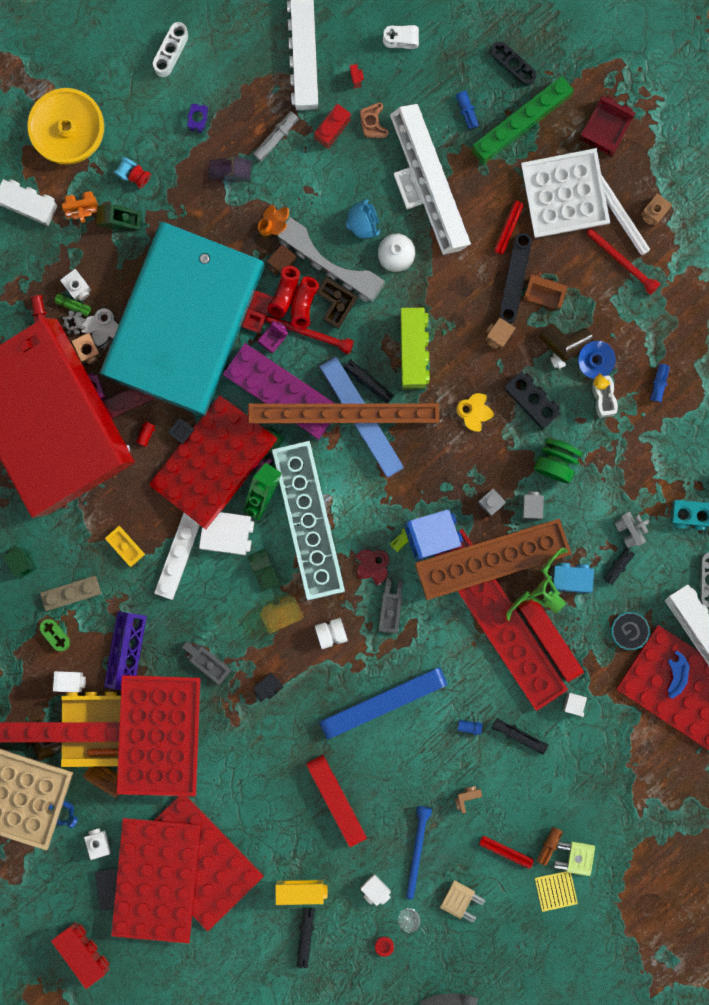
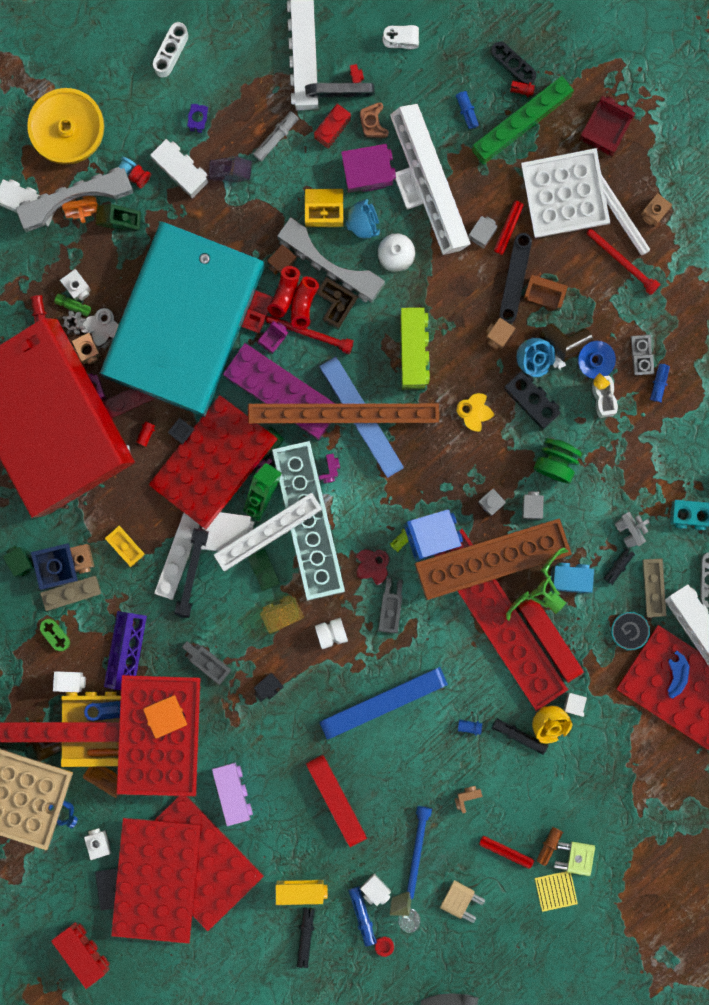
(36, 213): none -> light grey arch
(54, 567): none -> dark blue slope
(82, 558): none -> medium nougat brick
(106, 710): none -> blue piece
(165, 716): none -> orange piece
(179, 168): none -> white brick
(199, 539): none -> black piece
(232, 793): none -> lavender brick
(268, 532): none -> white plate
(273, 221): orange plate -> none
(323, 207): none -> yellow slope
(333, 90): none -> black beam
(333, 465): none -> magenta bracket
(364, 923): none -> blue pin
(366, 379): black pin -> none
(368, 168): none -> magenta brick
(401, 905): none -> olive slope
(483, 231): none -> light grey brick
(523, 88): none -> red pin
(535, 356): none -> dark azure cylinder
(551, 723): none -> yellow cylinder
(642, 354): none -> light grey slope
(654, 587): none -> dark tan plate

